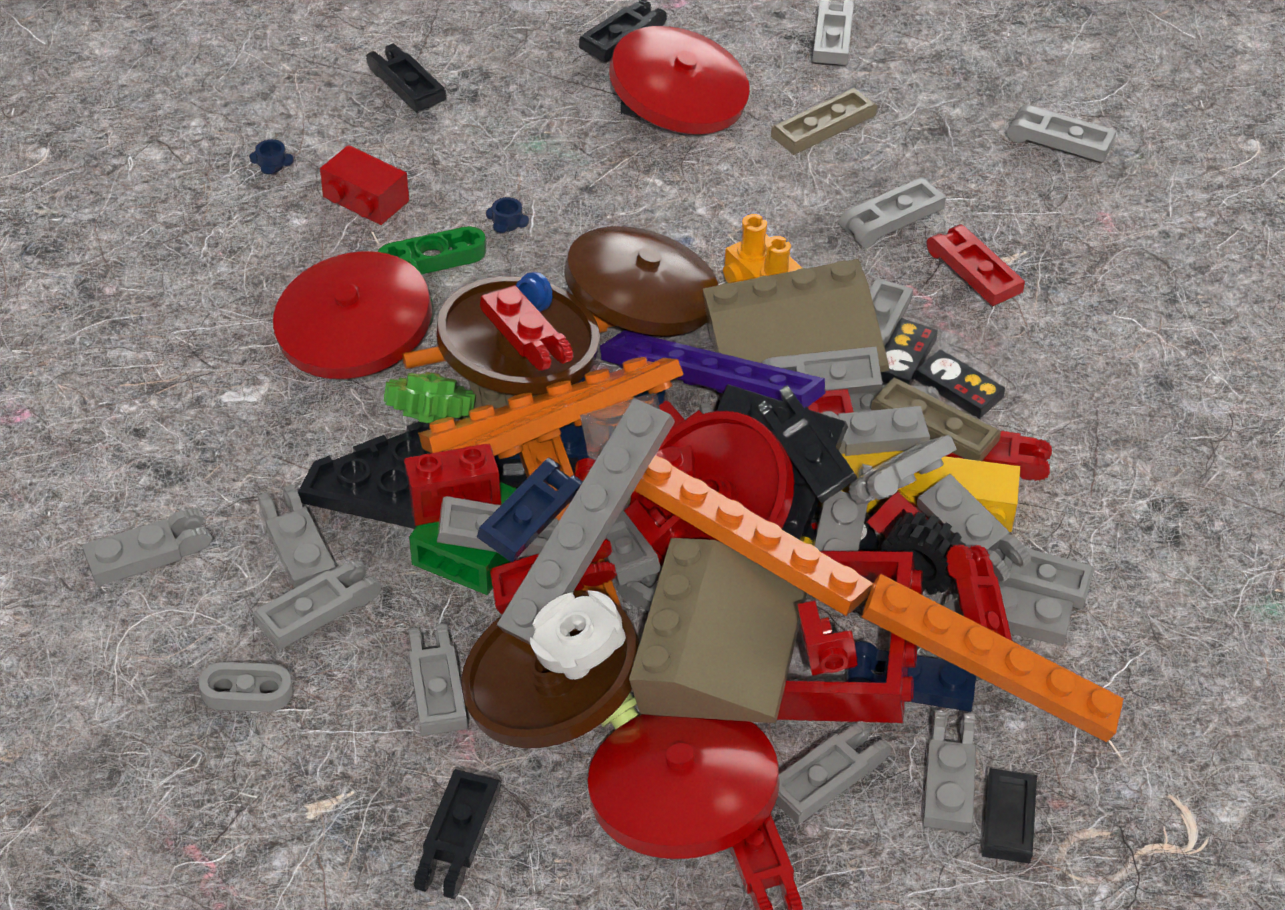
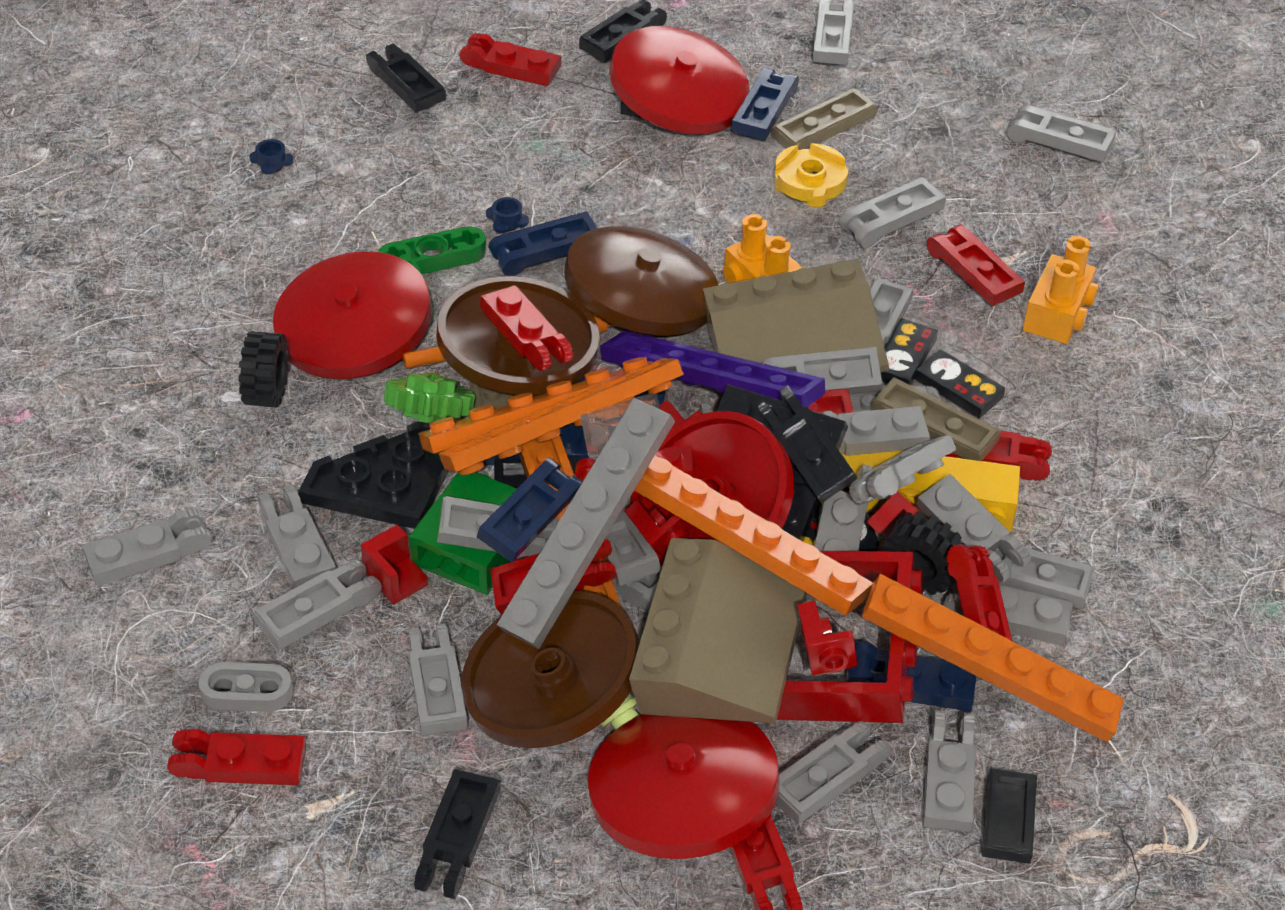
(238, 757): none -> red hinge
(263, 369): none -> black tyre
(364, 184): red brick -> none
(389, 561): none -> red panel
(454, 473): red bracket -> none
(510, 60): none -> red hinge
(536, 289): blue plate -> none
(538, 242): none -> dark blue plate
(585, 650): white plate -> none
(764, 104): none -> dark blue plate
(794, 175): none -> yellow plate
(1063, 293): none -> light orange brick

